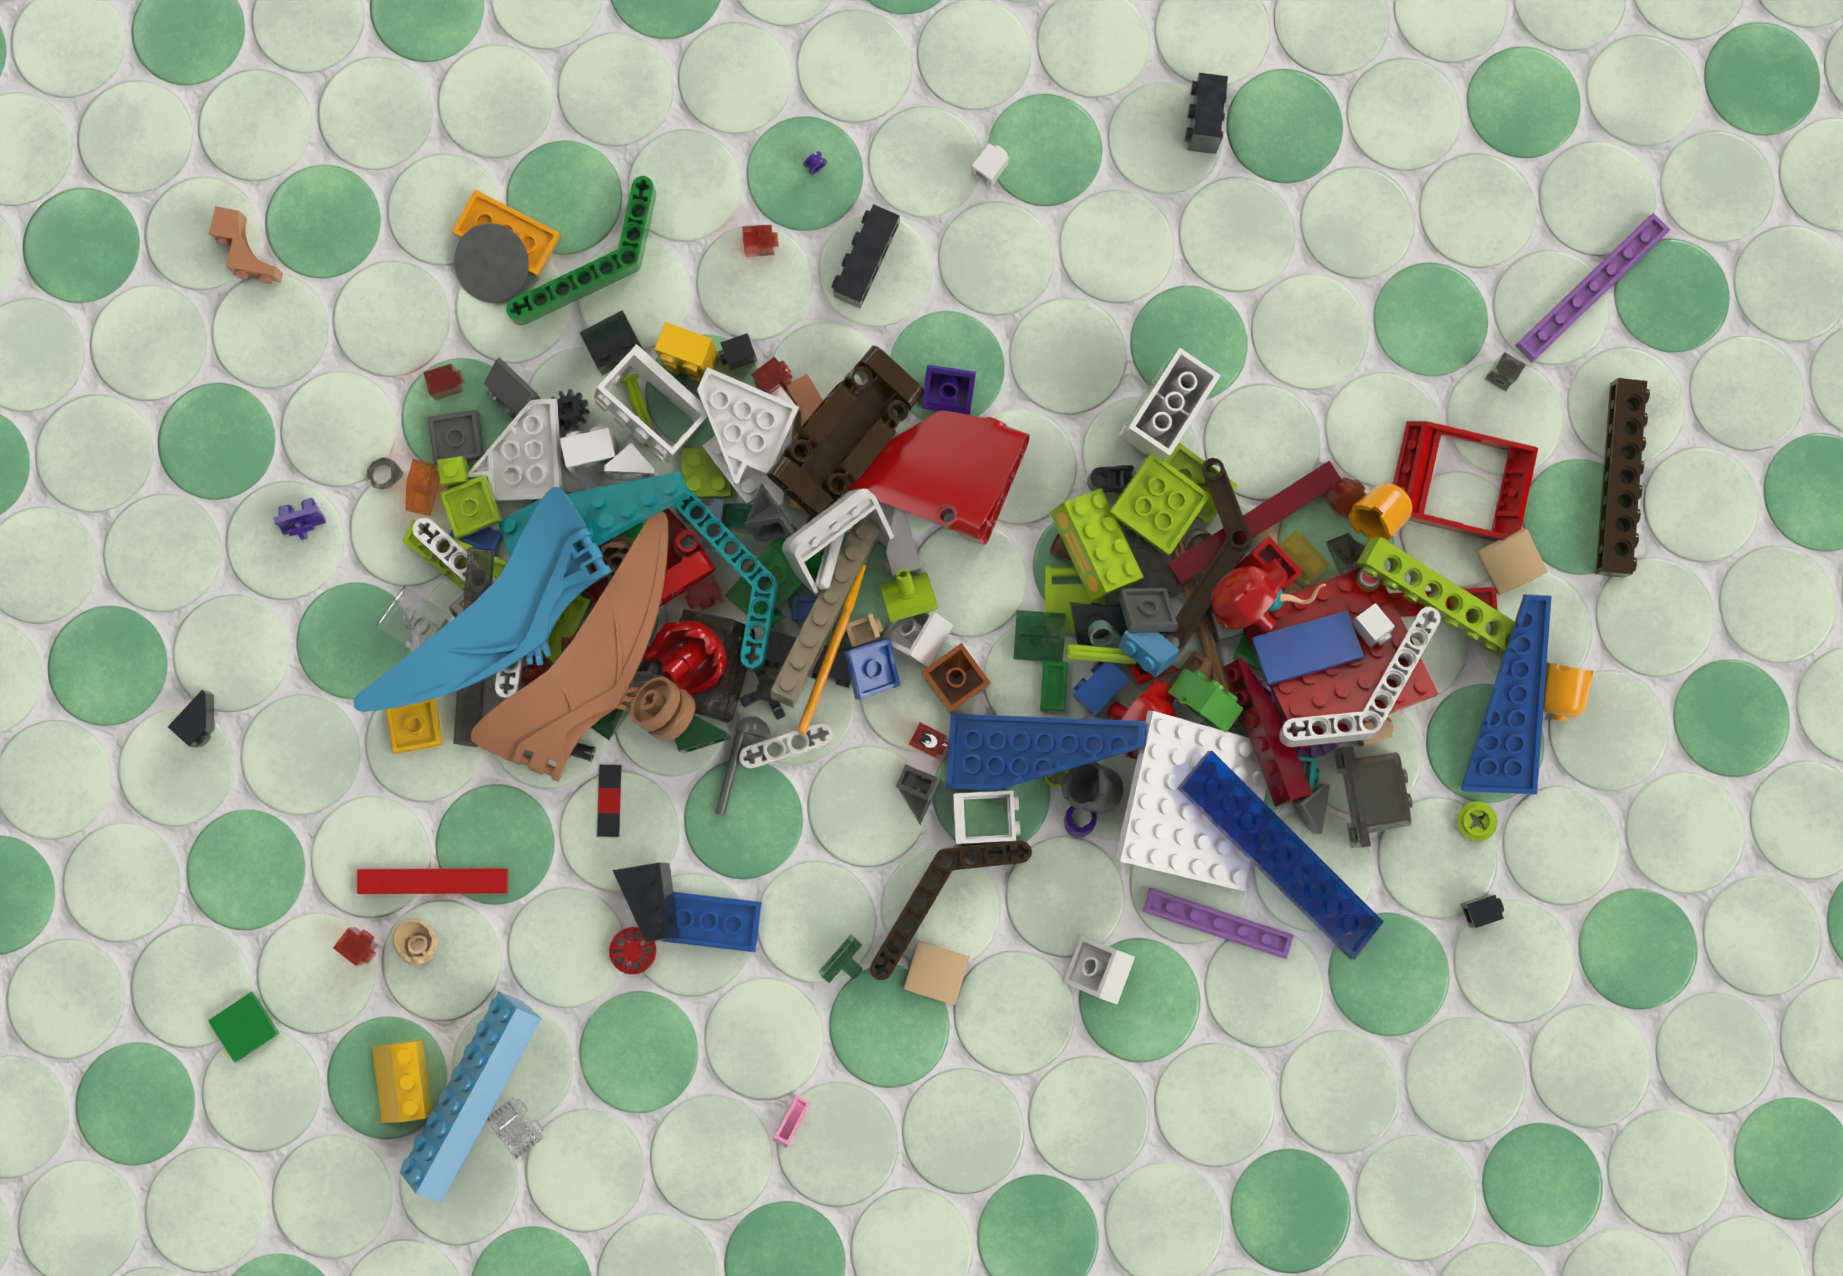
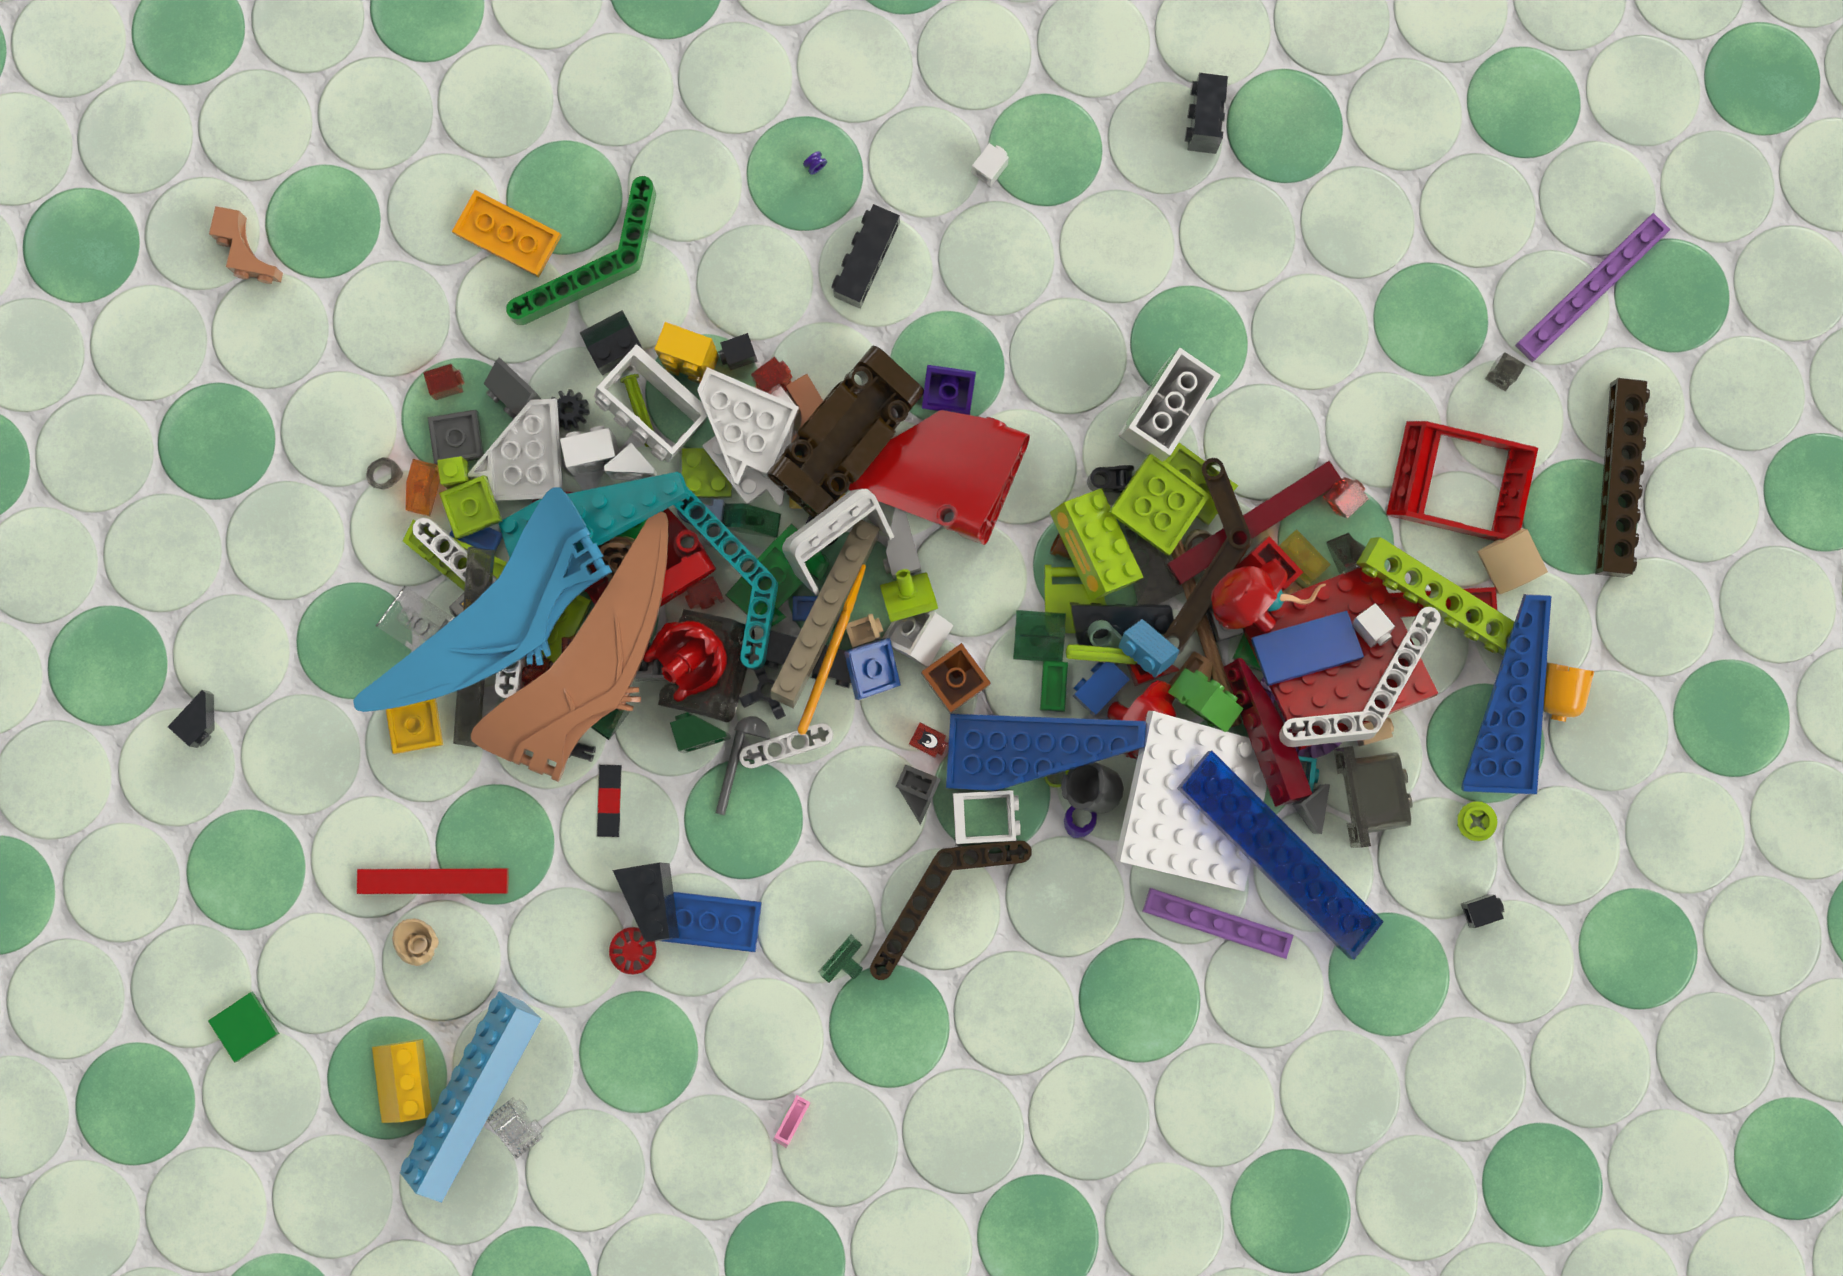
(299, 521): dark purple hips -> none
(357, 946): clear red brick -> none
(491, 262): flat silver sticker -> none
(662, 709): medium nougat wheel -> none
(759, 240): clear red brick -> none
(766, 518): dark grey slope -> none
(828, 563): white axle -> none
(936, 972): tan slope -> none
(1099, 970): white slope -> none
(1147, 610): dark grey tile -> none
(1366, 582): tile -> none
(1381, 512): light orange cylinder -> none

